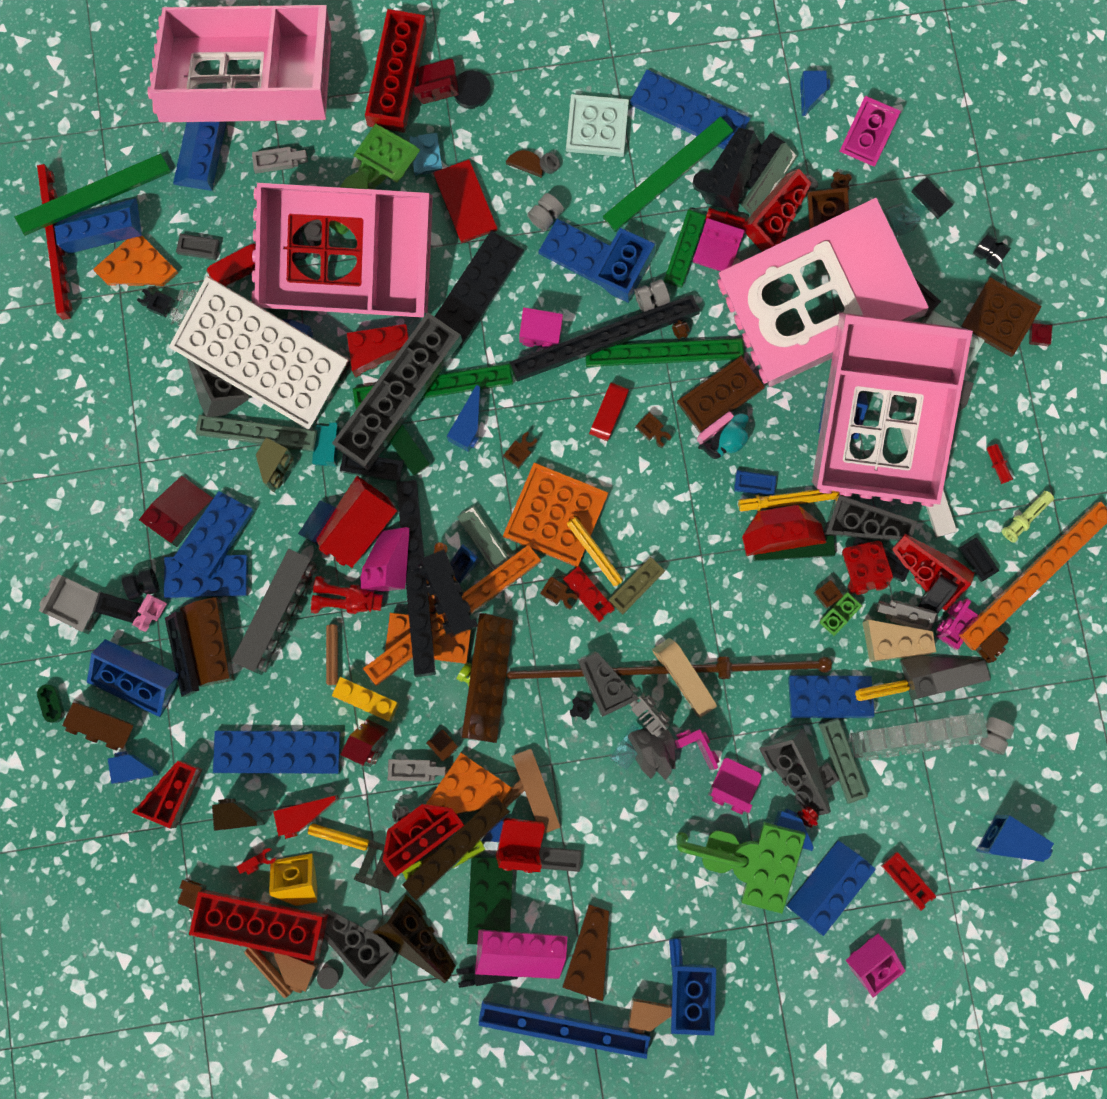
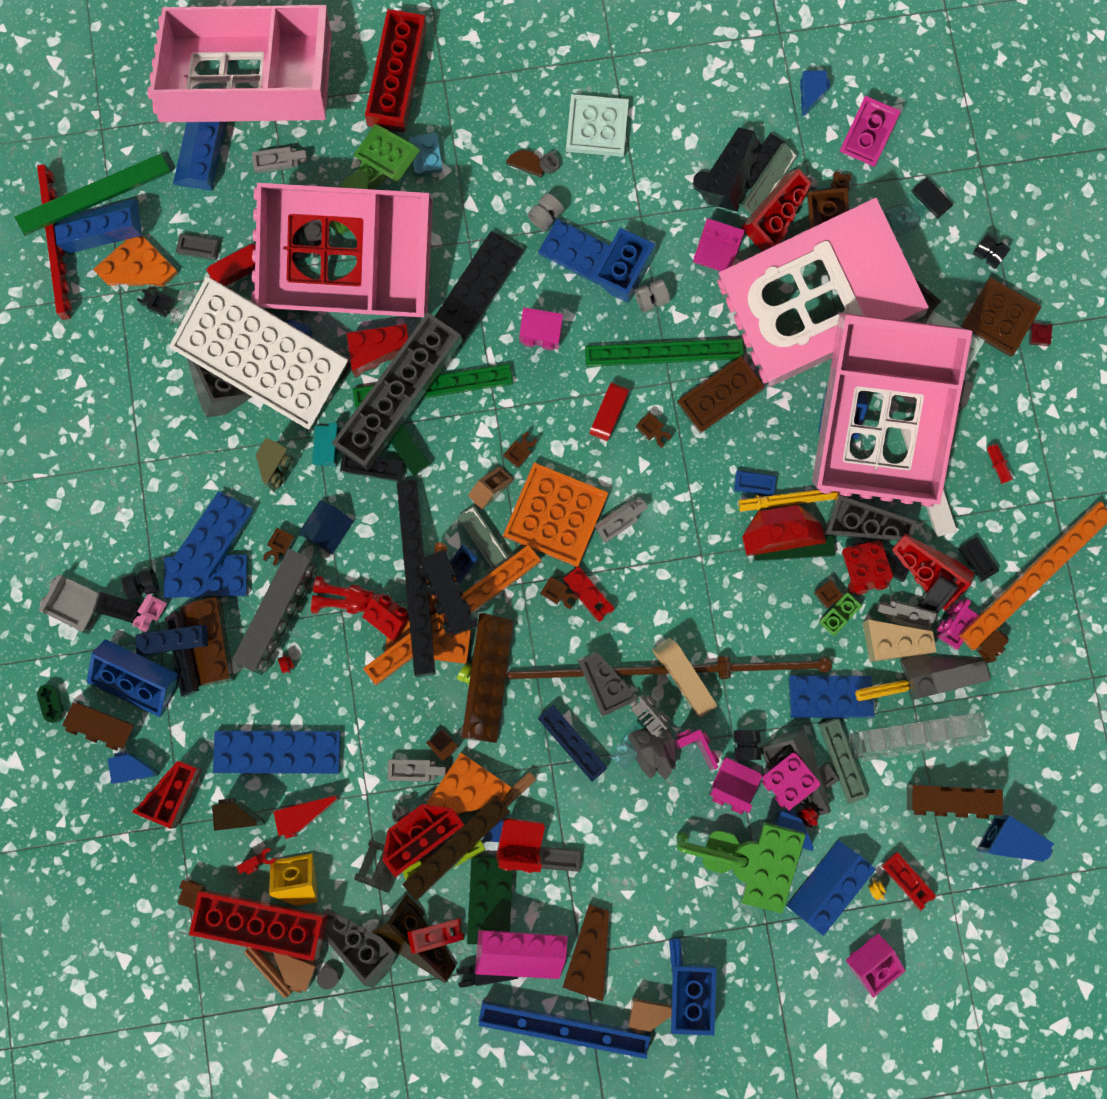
(172, 640): none -> dark blue plate
(176, 510): dark red slope -> none
(256, 432): sand green tile -> none
(279, 543): none -> reddish brown plate
(285, 664): none -> red plate
(331, 654): medium nougat axle -> none
(338, 837): yellow axle -> none
(355, 522): red slope -> none
(365, 699): yellow brick -> none
(365, 743): dark red wedge -> none
(386, 616): none -> red bracket
(387, 562): dark pink slope -> none
(435, 936): none -> red plate
(437, 81): dark red bracket -> none
(465, 201): red tile -> none
(466, 427): blue slope -> none
(472, 89): black tile -> none
(490, 487): none -> medium nougat slope
(536, 790): medium nougat slope -> none
(572, 743): none -> dark blue plate
(584, 714): black plate -> none
(595, 552): yellow axle -> none
(604, 338): black plate -> none
(620, 519): none -> light grey hinge
(636, 585): olive plate -> none
(668, 174): green tile -> none
(680, 329): reddish brown plate -> none
(683, 106): blue plate -> none
(684, 248): green tile -> none
(714, 428): bright pink plate -> none
(725, 217): red axle -> none
(729, 439): teal hair -> none
(747, 744): none -> black wheel
(790, 781): none -> dark pink bracket
(877, 890): none -> yellow plate
(954, 800): none -> reddish brown wedge
(998, 733): light grey wheel -> none
(1022, 522): yellowish green pin -> none

